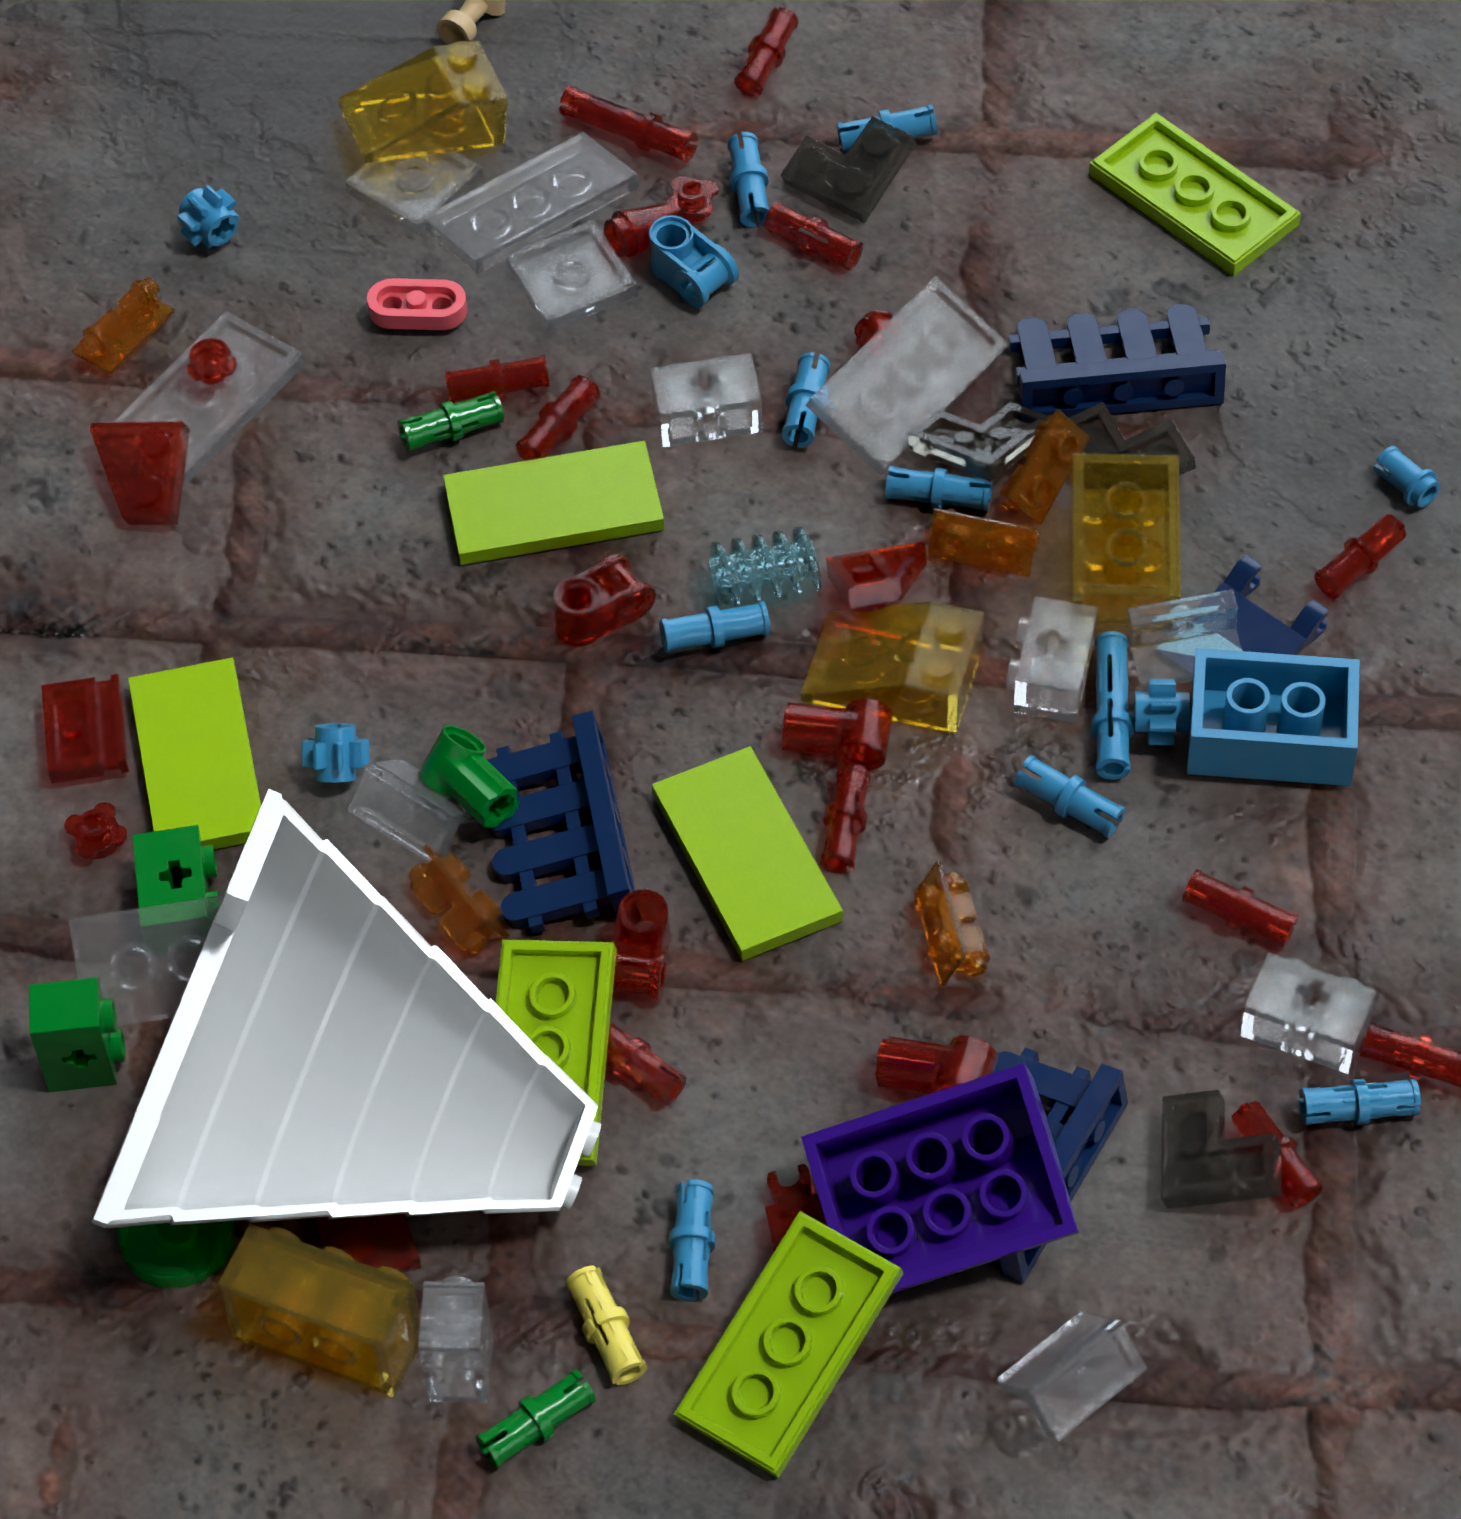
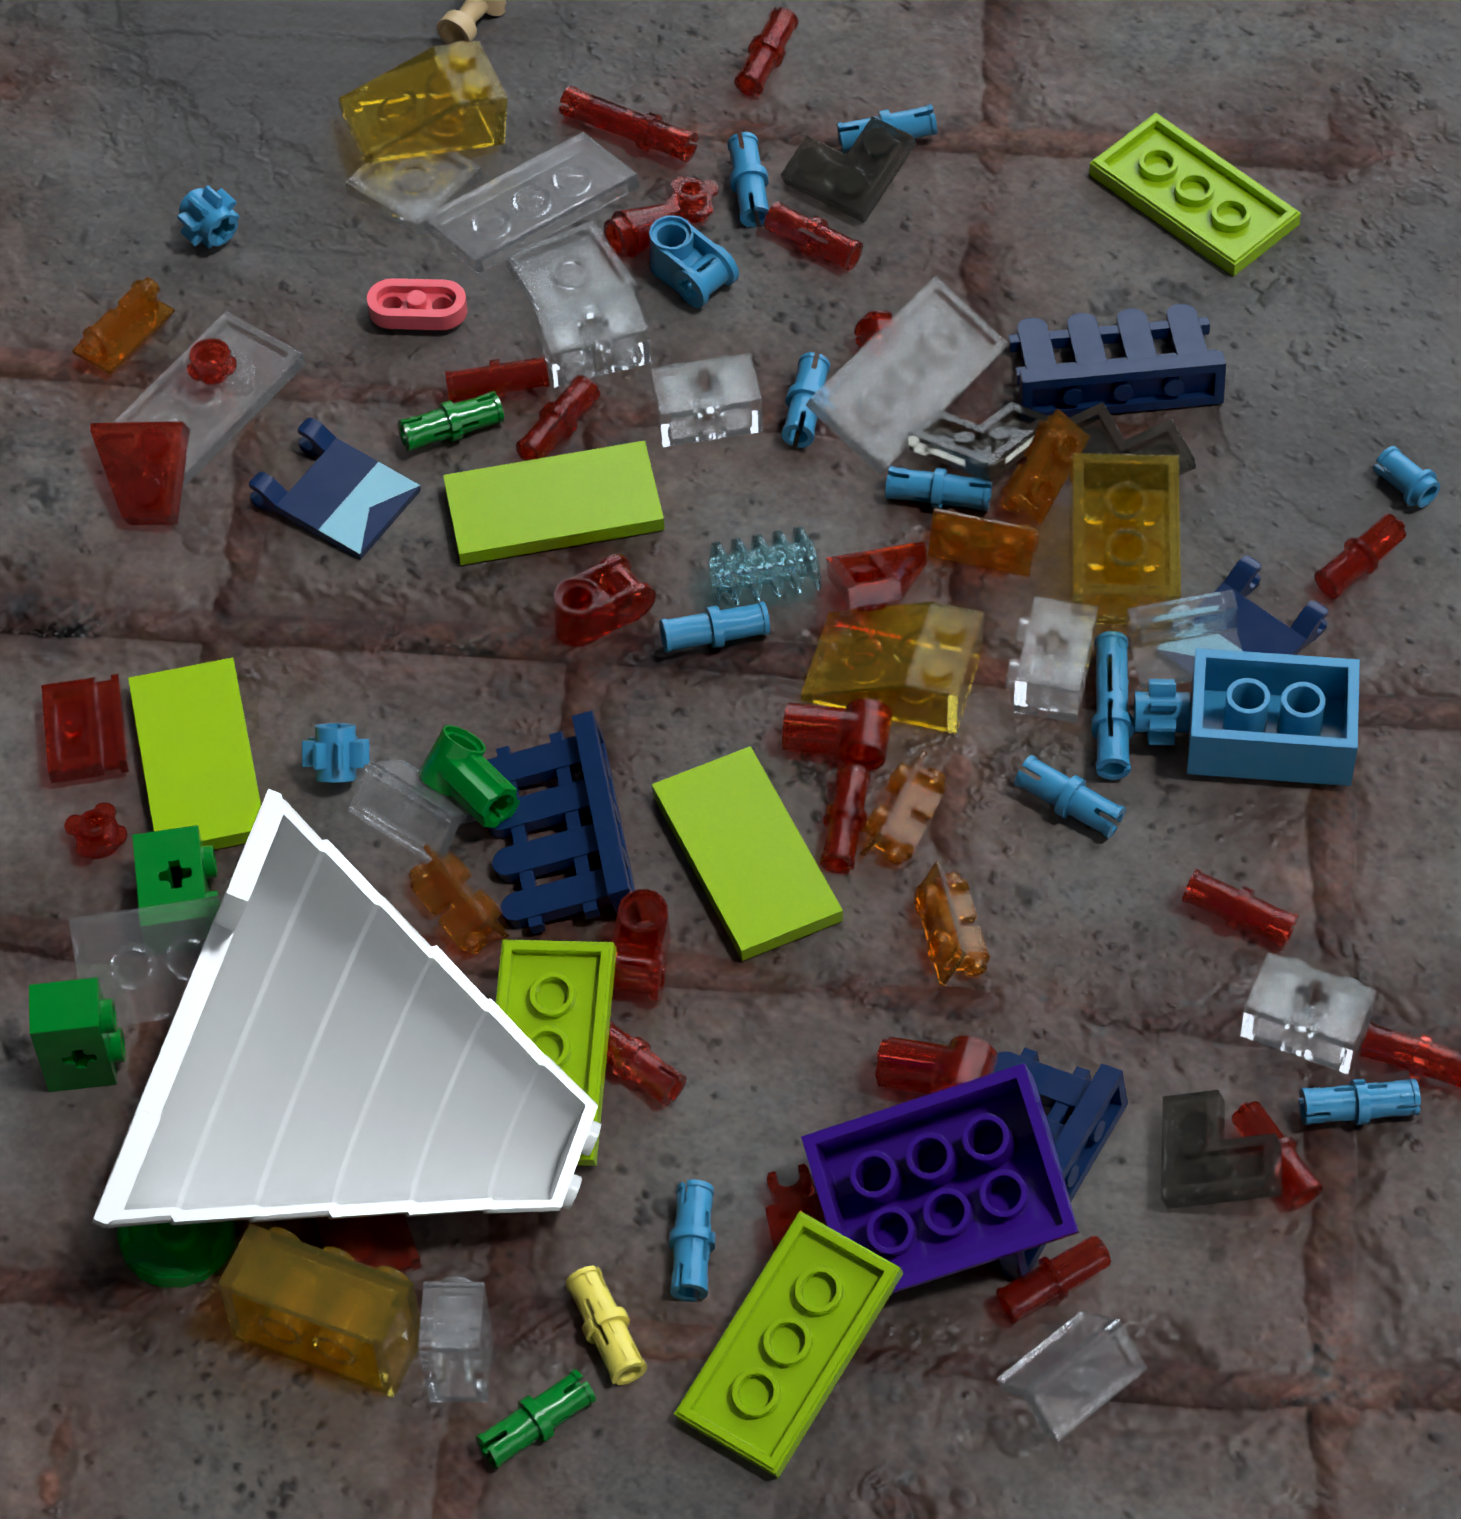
(341, 496): none -> dark blue flag
(593, 336): none -> clear brick
(891, 825): none -> clear orange hinge
(1053, 1277): none -> clear red axle

